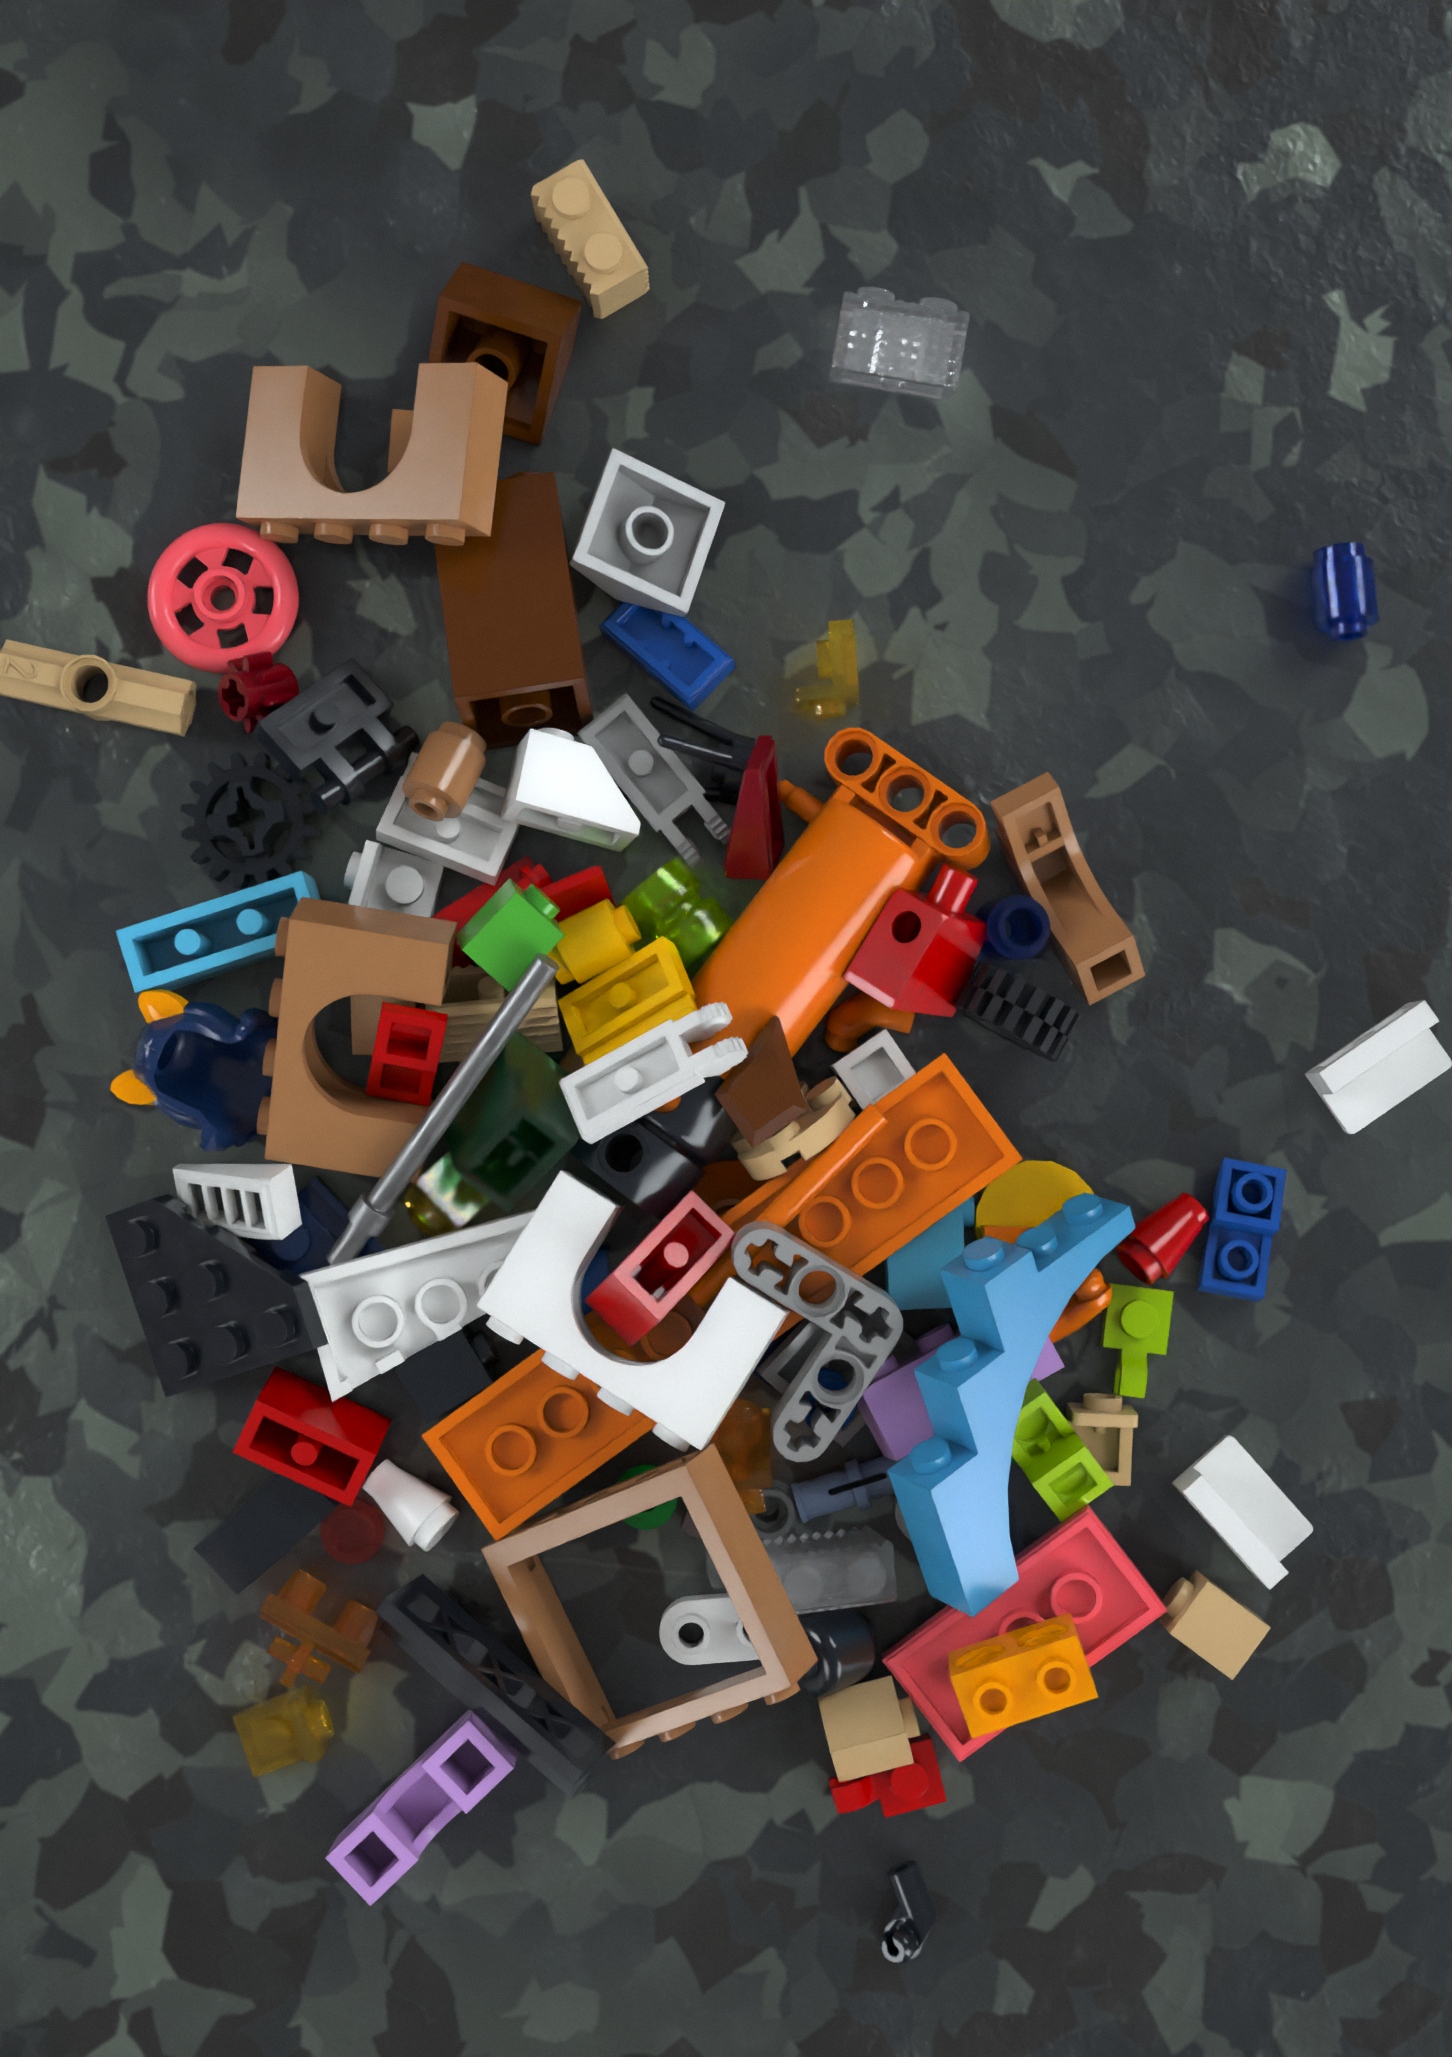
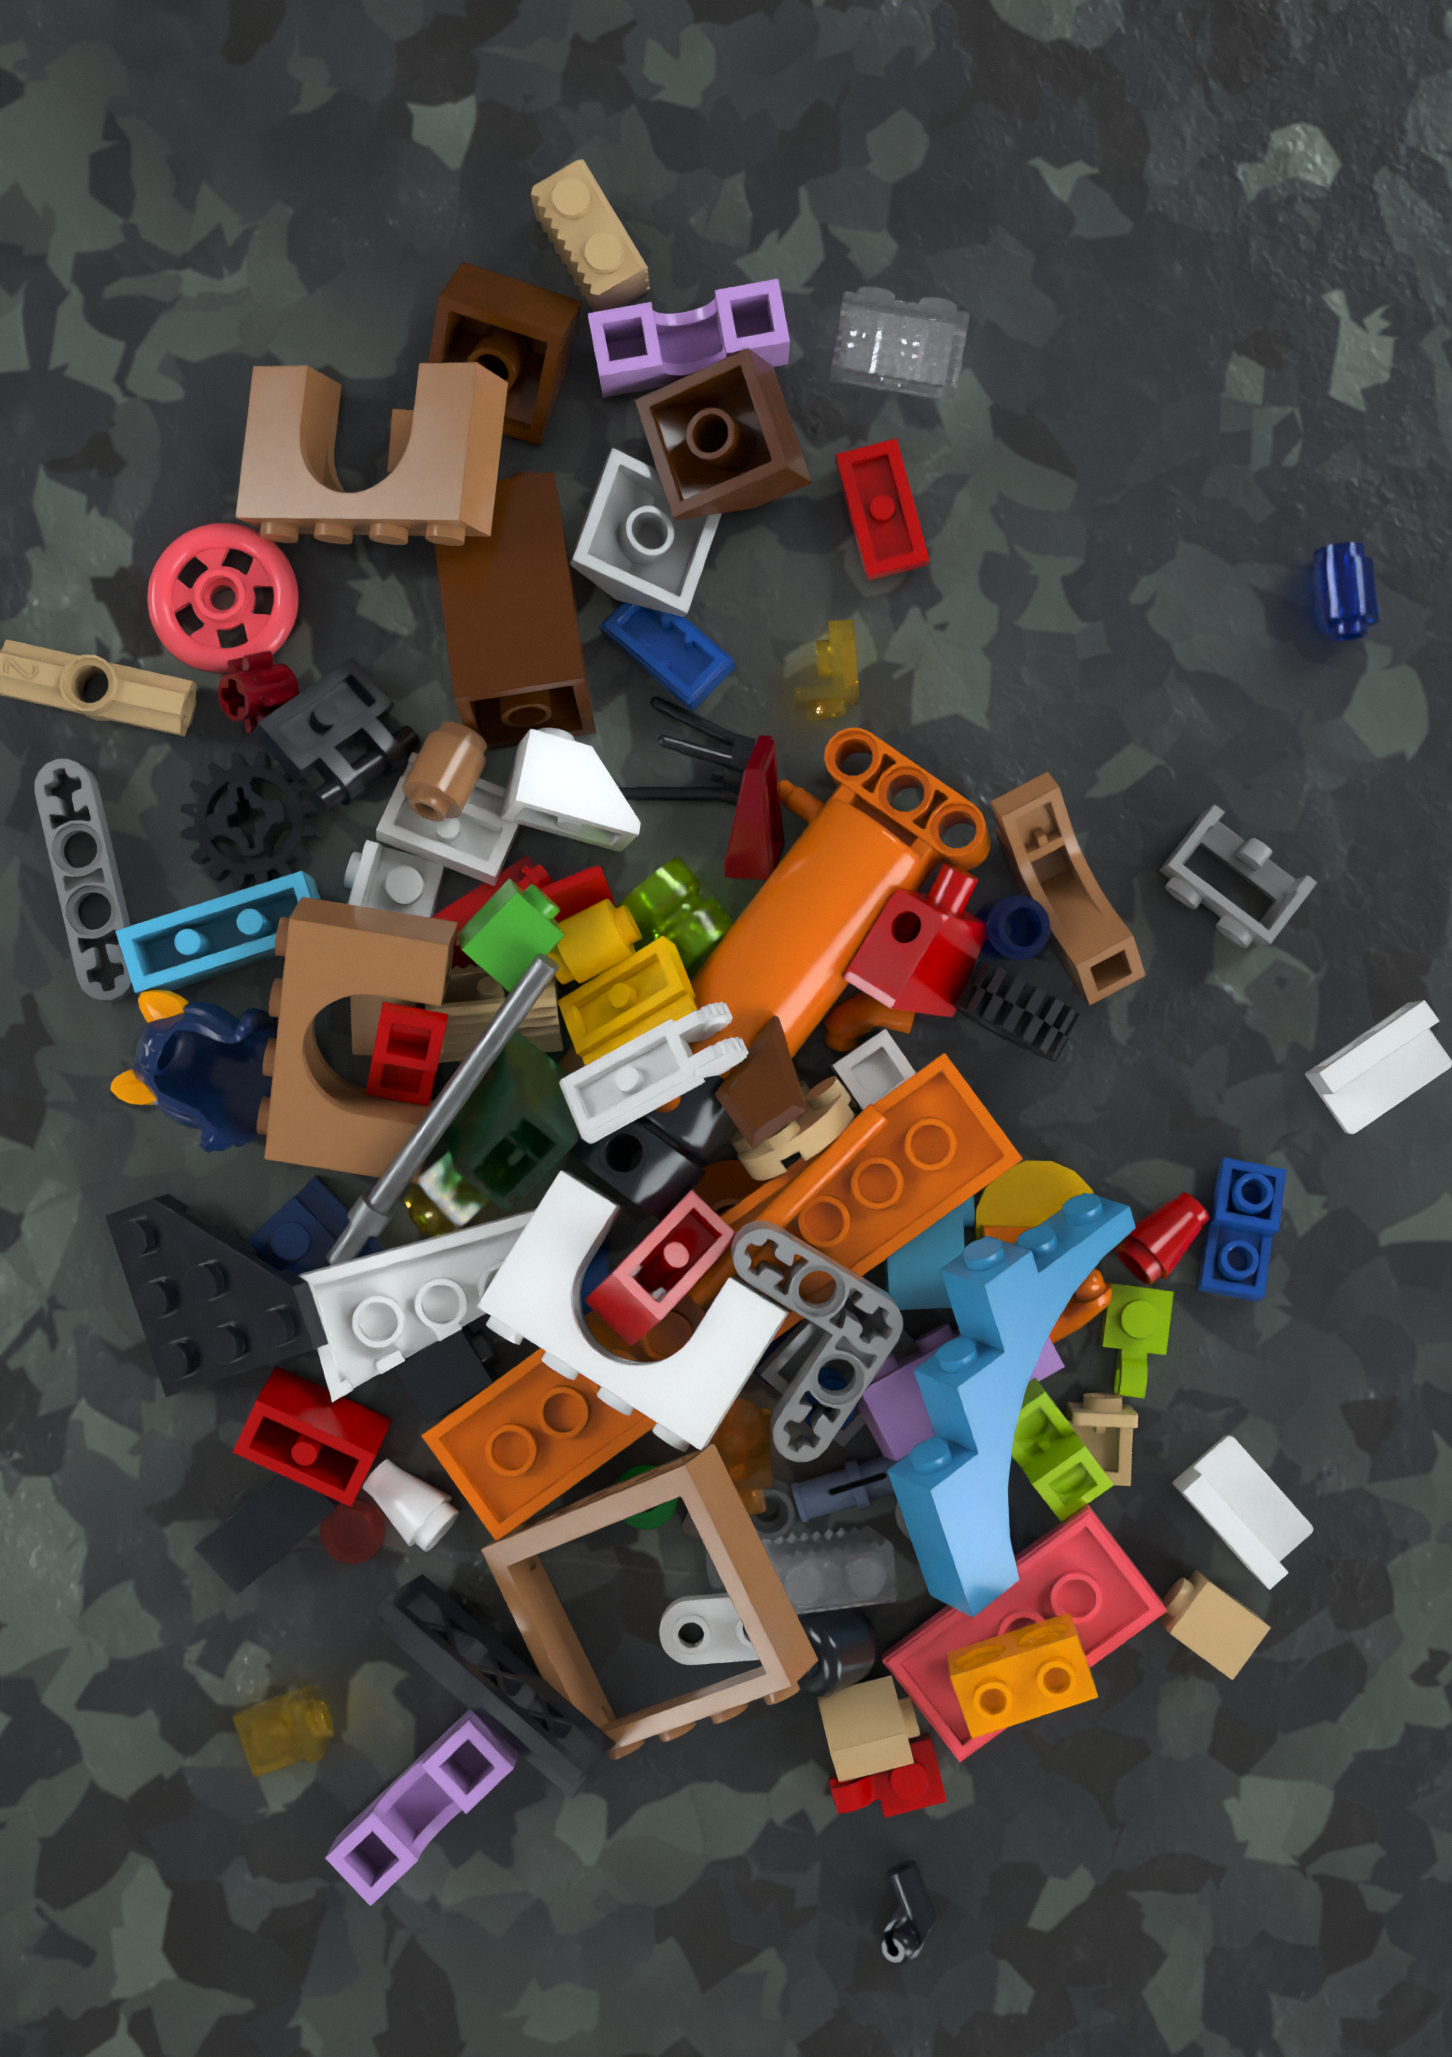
(77, 883): none -> light grey beam
(272, 1181): white slope -> none
(292, 1614): clear orange hips -> none
(651, 775): light grey hinge -> none
(653, 349): none -> lavender arch
(723, 438): none -> reddish brown slope
(881, 509): none -> red plate
(1251, 863): none -> light grey window

